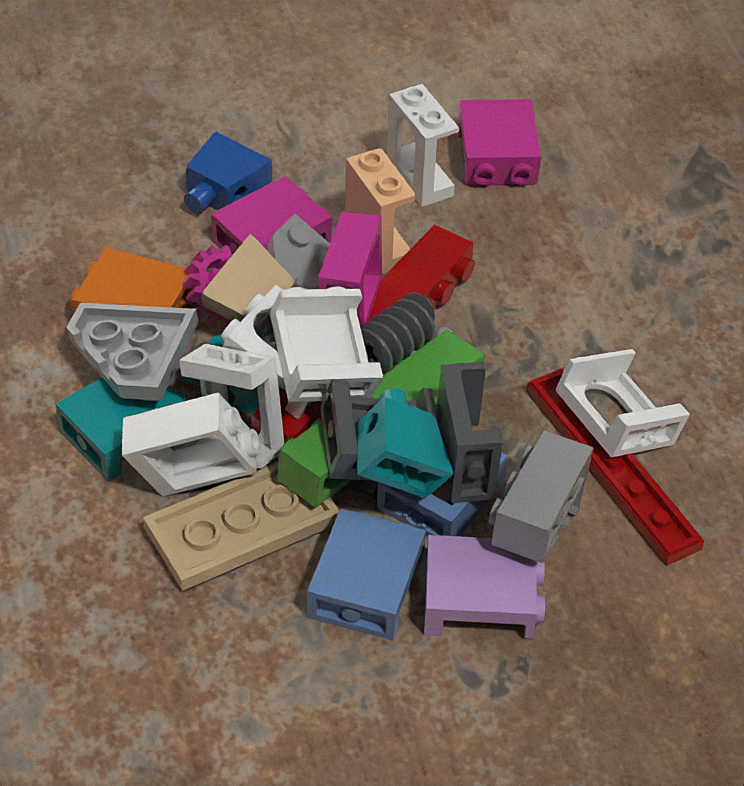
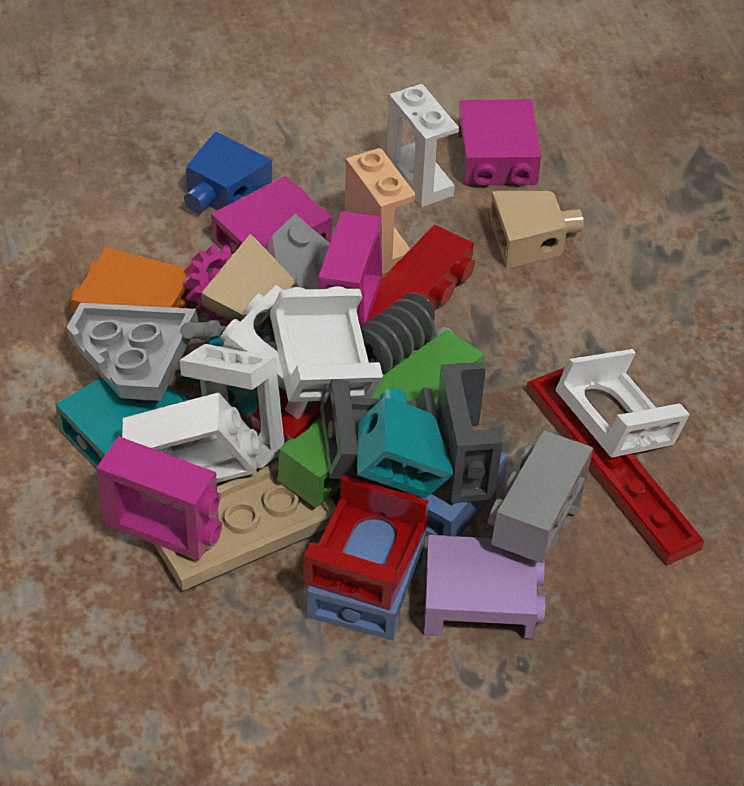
(138, 468): none -> dark pink window
(202, 330): none -> light grey piece
(356, 577): none -> red panel
(531, 225): none -> tan torso

